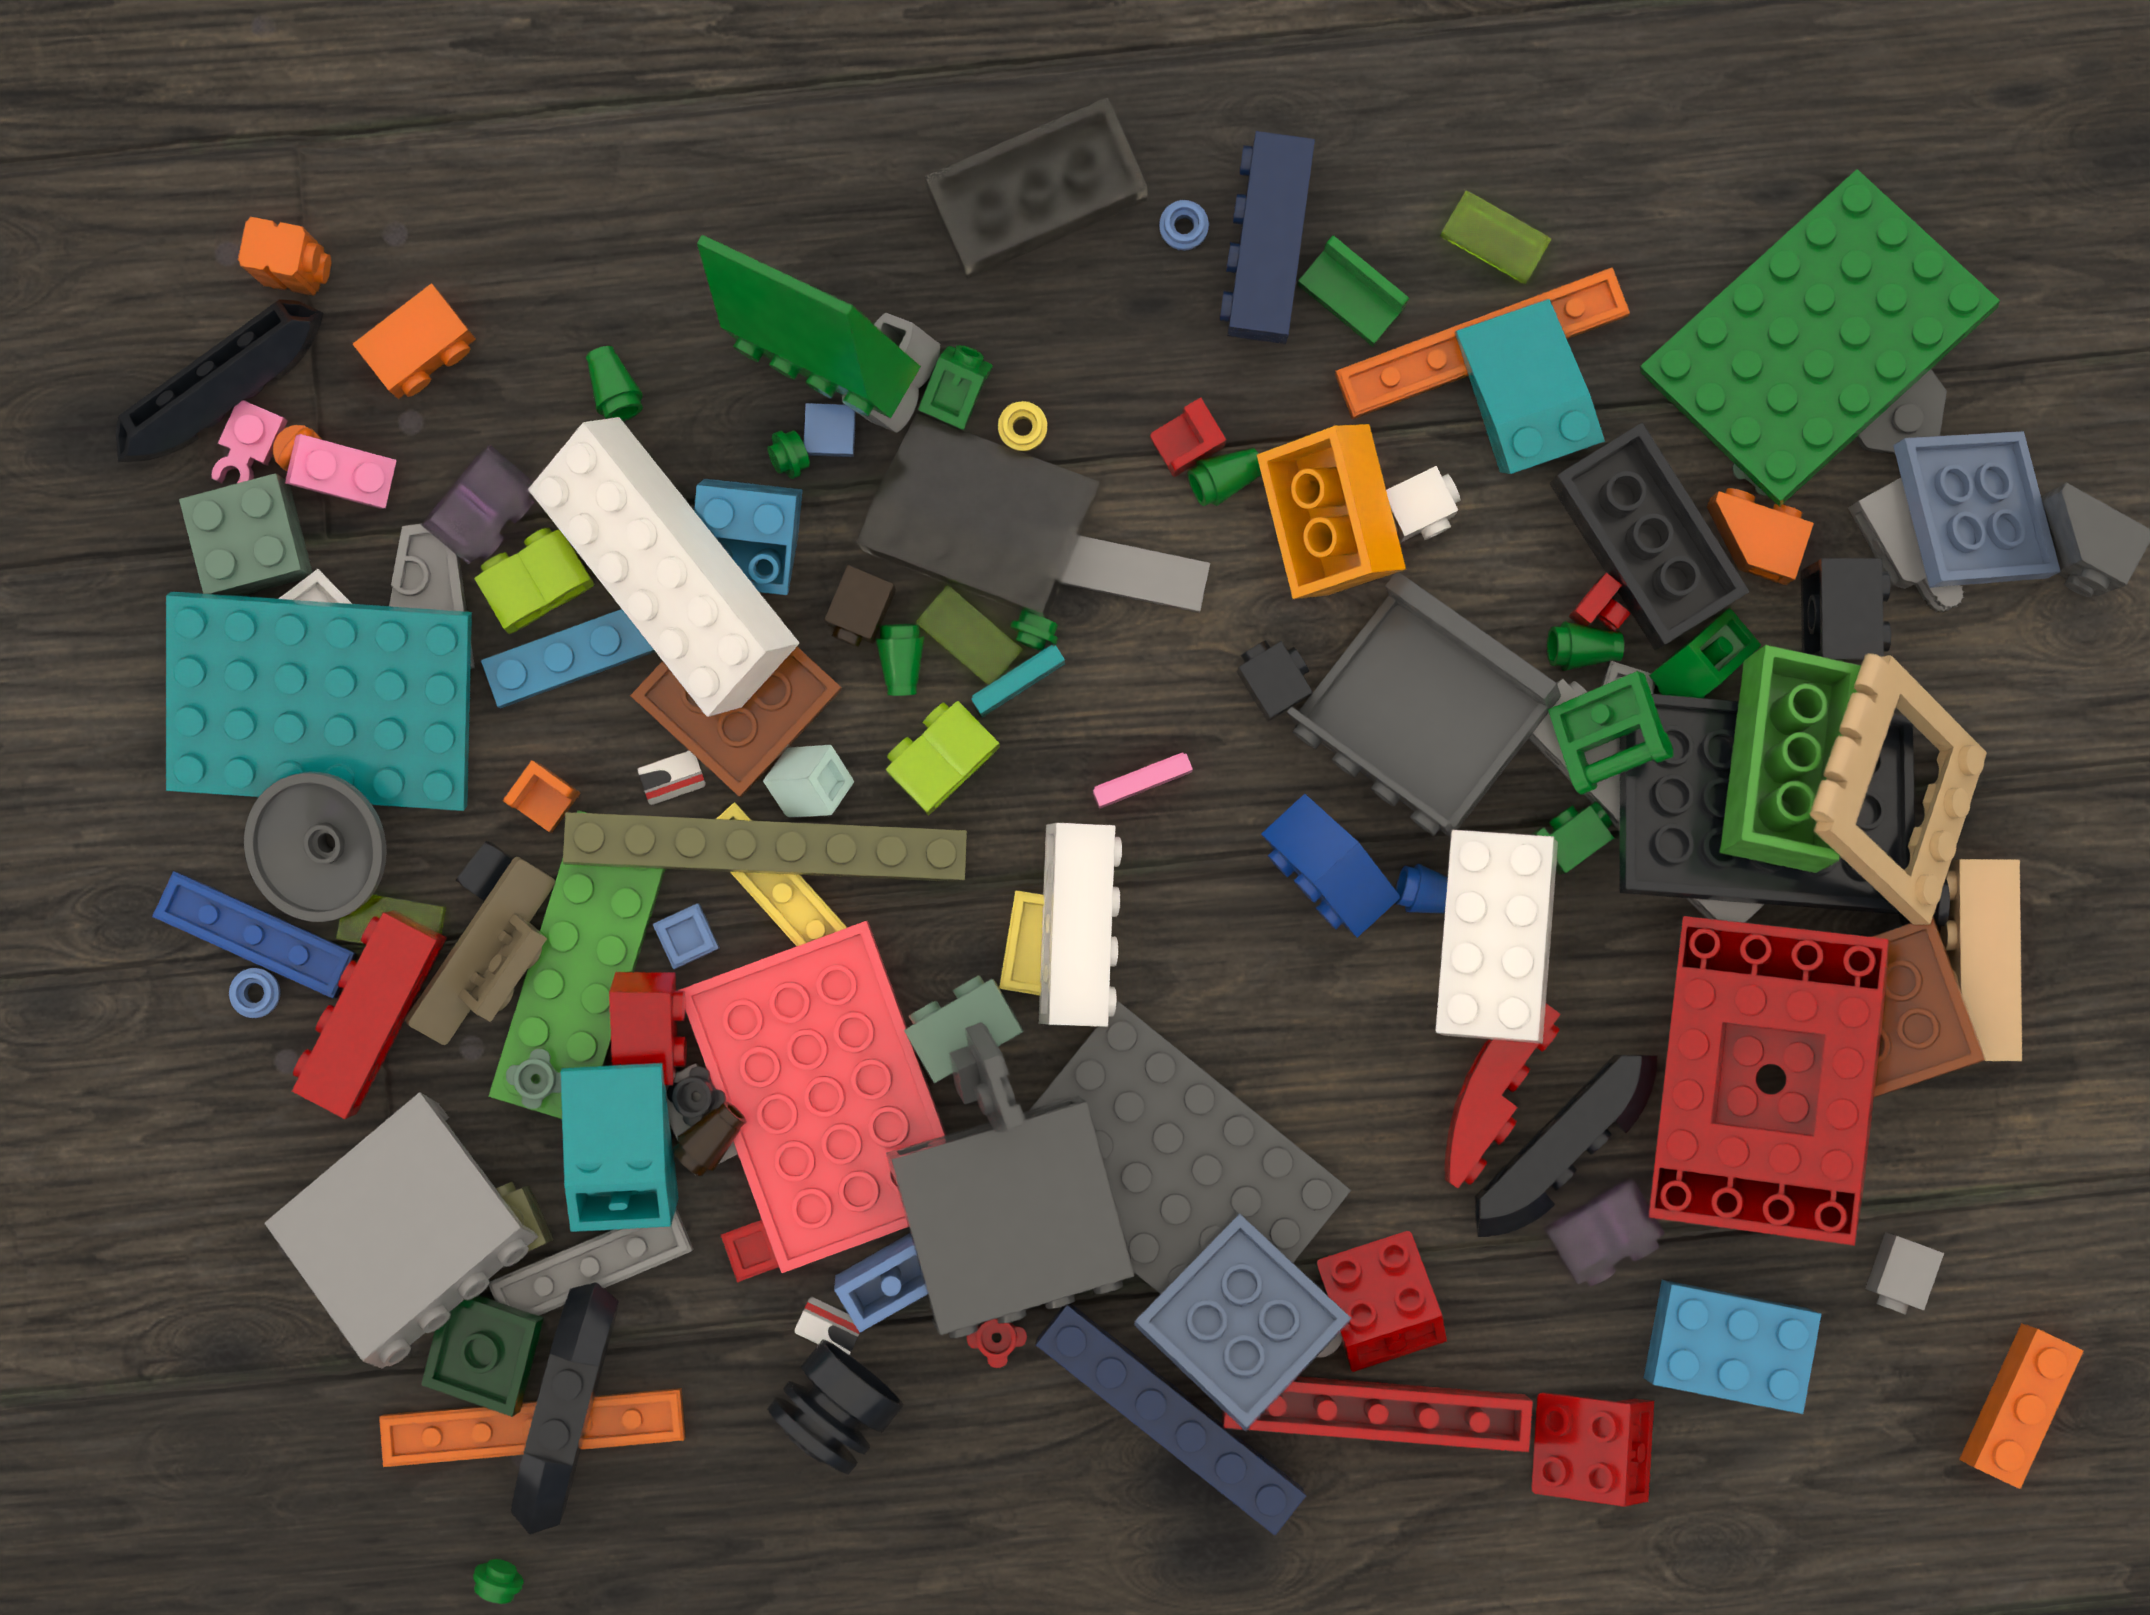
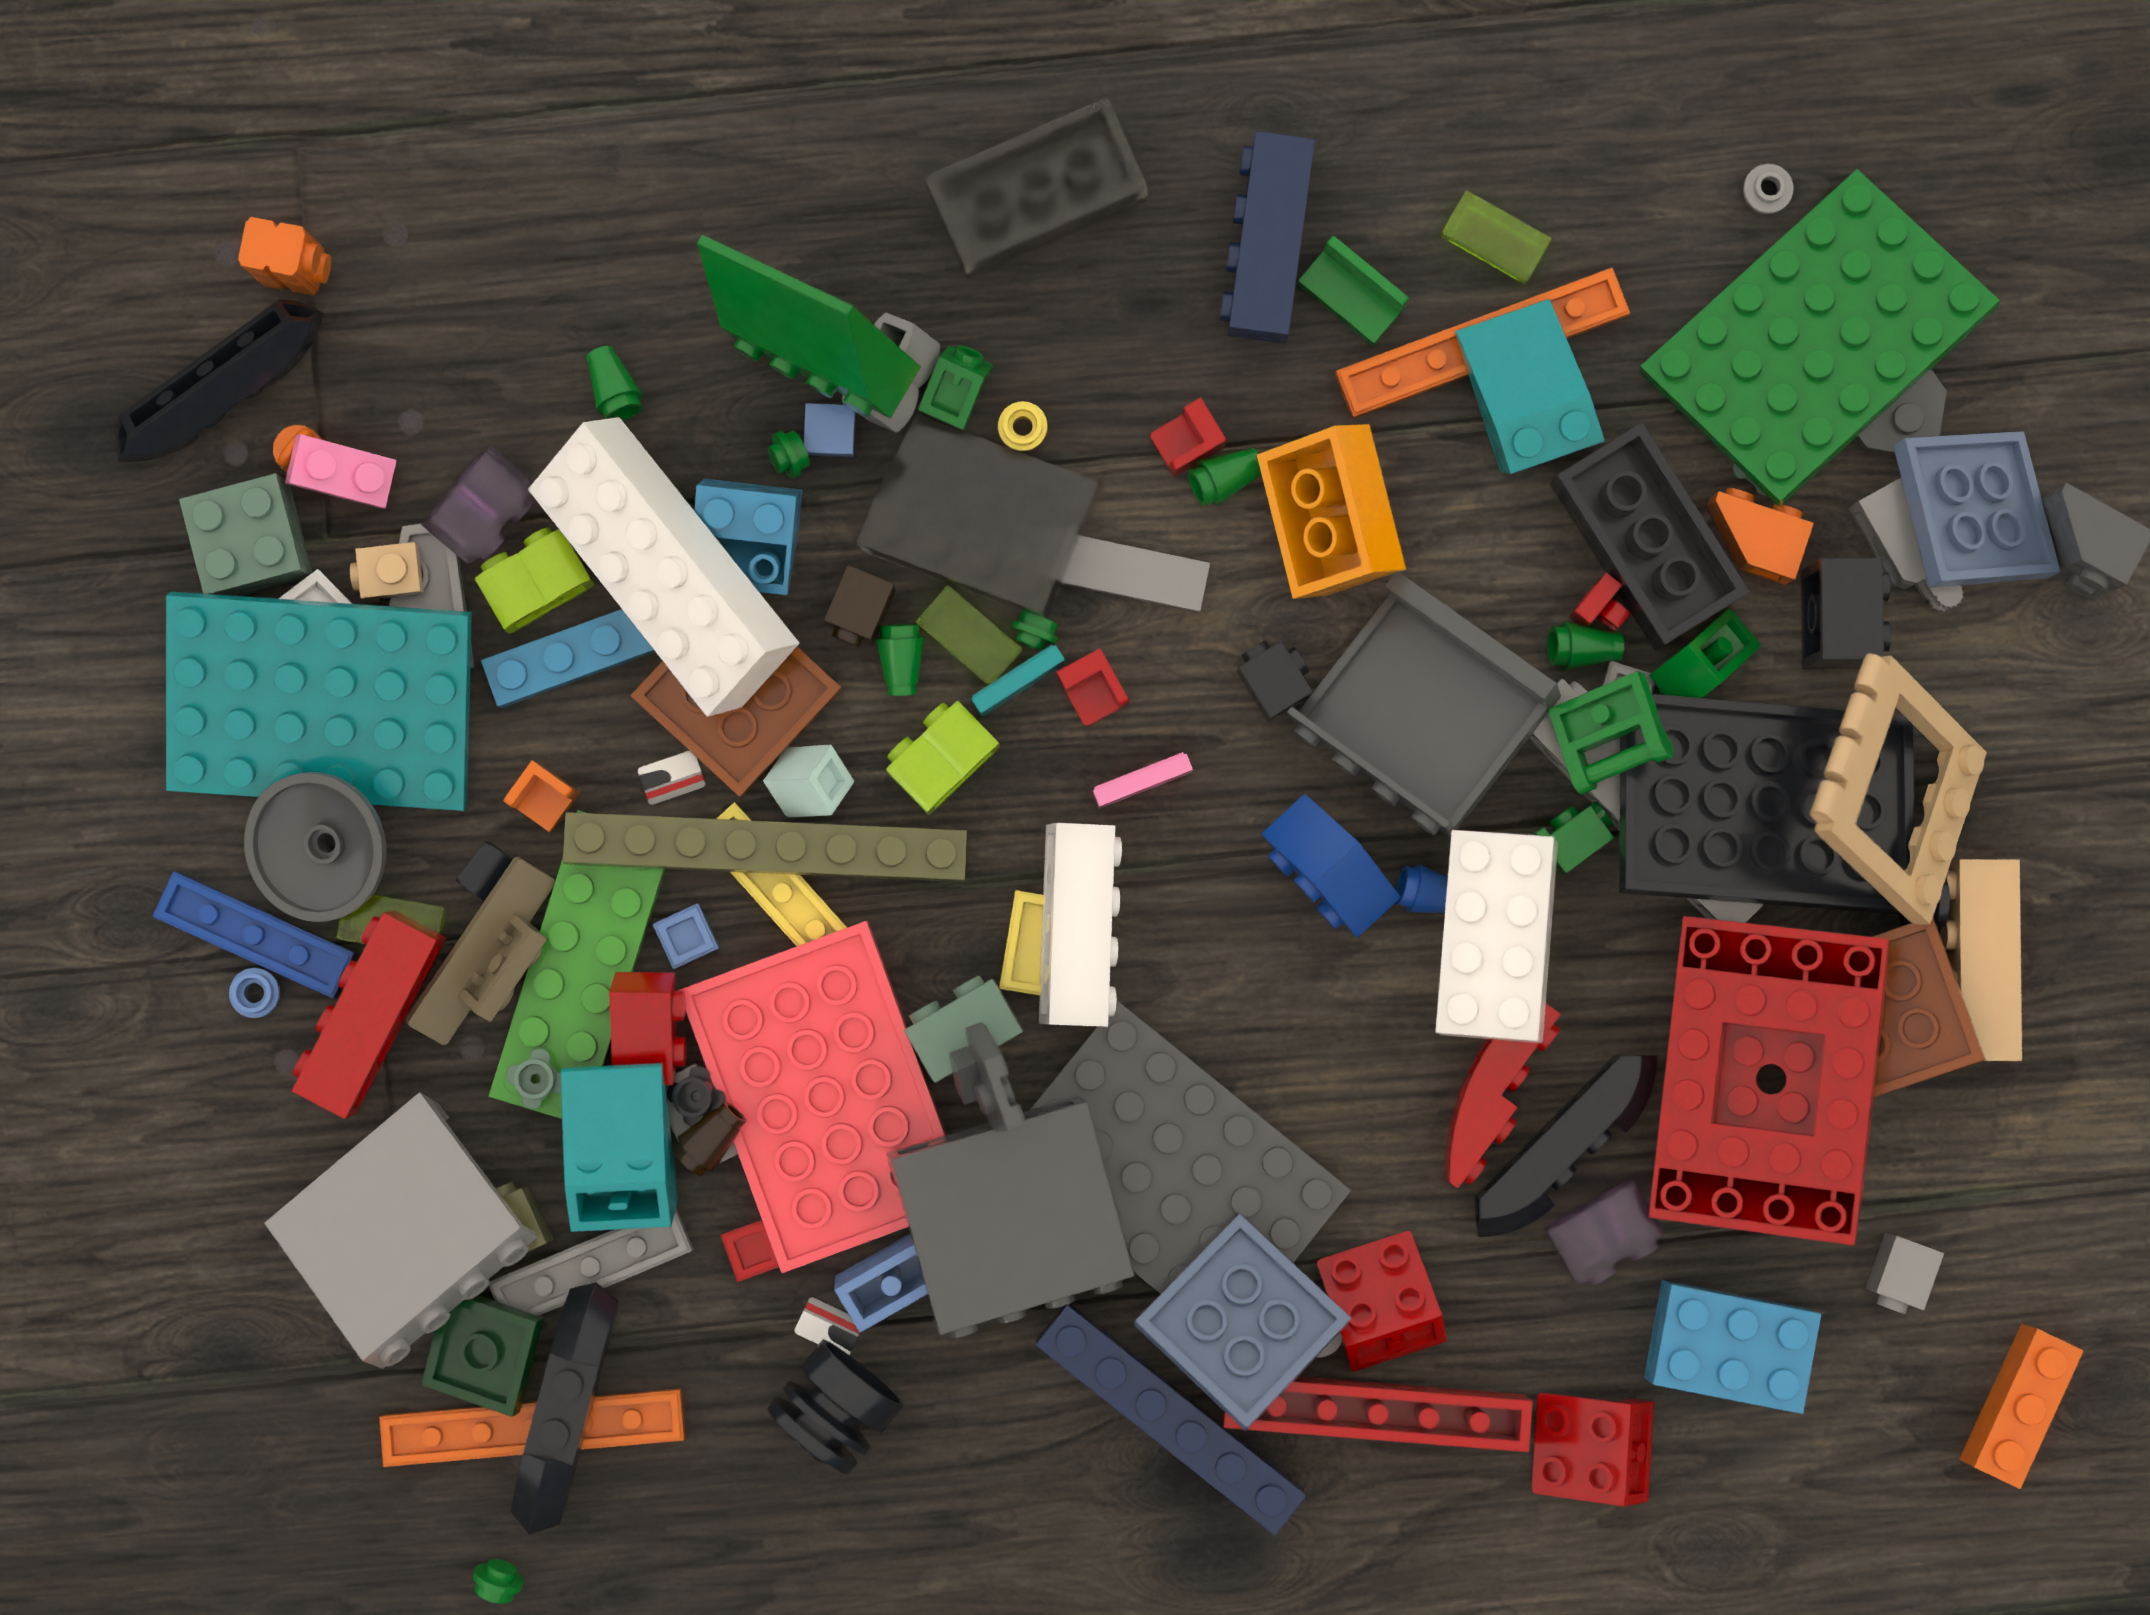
(250, 437): bright pink plate -> none
(387, 571): none -> tan bracket
(415, 343): orange brick -> none
(997, 1352): red plate -> none
(1092, 688): none -> red panel
(1187, 210): medium blue plate -> none
(1423, 504): white brick -> none
(1758, 199): none -> light grey plate
(1779, 756): bright green brick -> none

